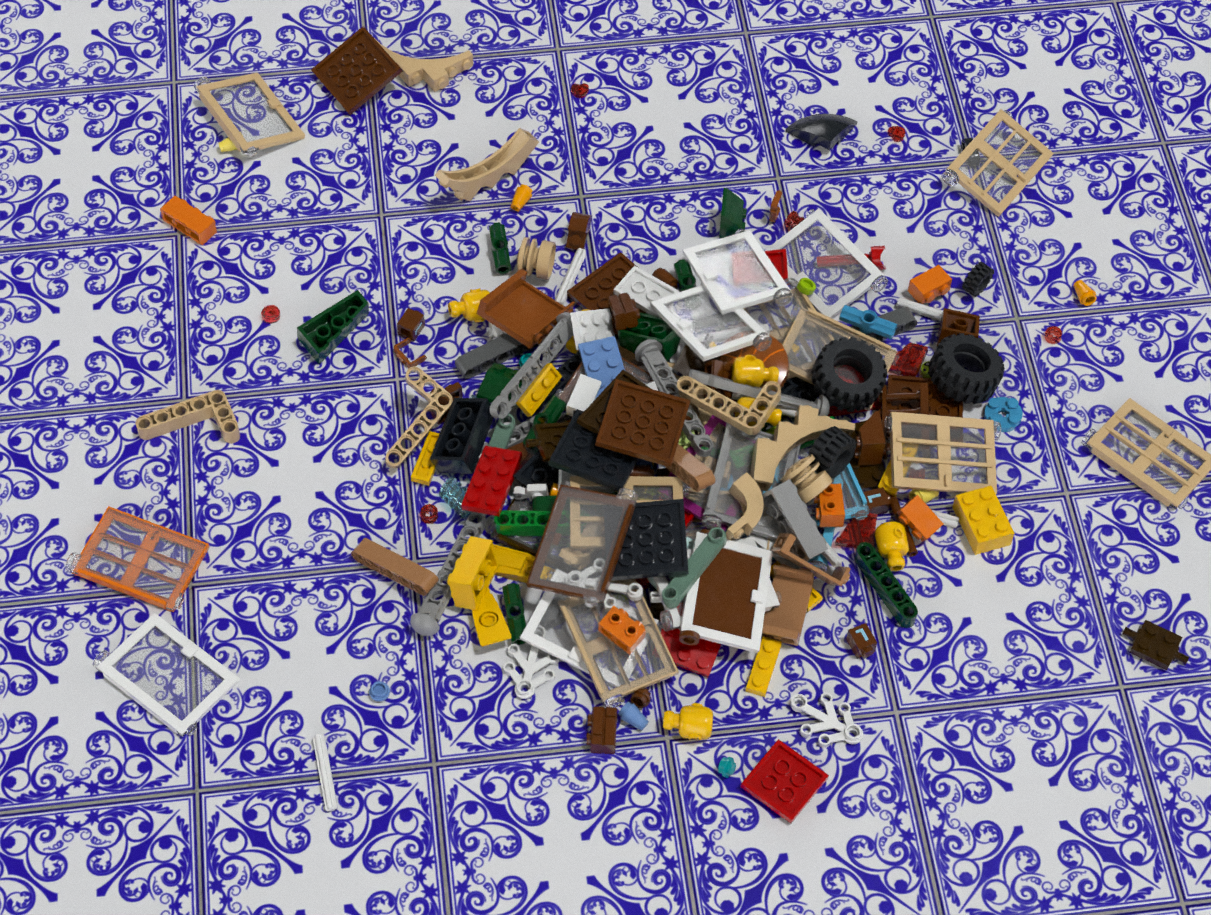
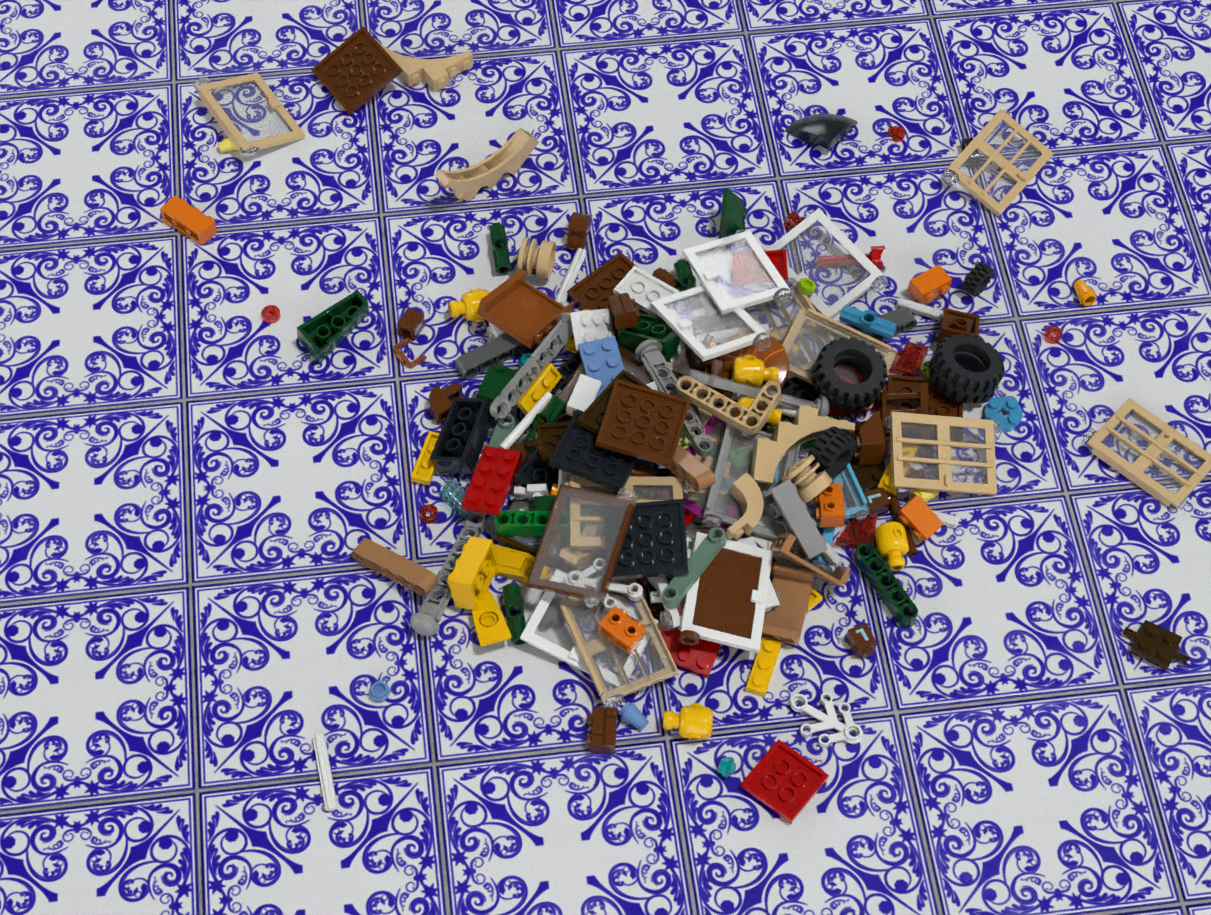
(139, 559): clear door -> none
(167, 675): door -> none
(175, 420): tan beam -> none
(421, 420): tan beam -> none
(521, 197): light orange cone -> none
(526, 421): none -> white piece
(529, 667): white plant -> none
(579, 90): clear red piece -> none
(641, 698): reddish brown plate -> none
(775, 210): dark orange piece -> none
(983, 520): yellow brick -> none

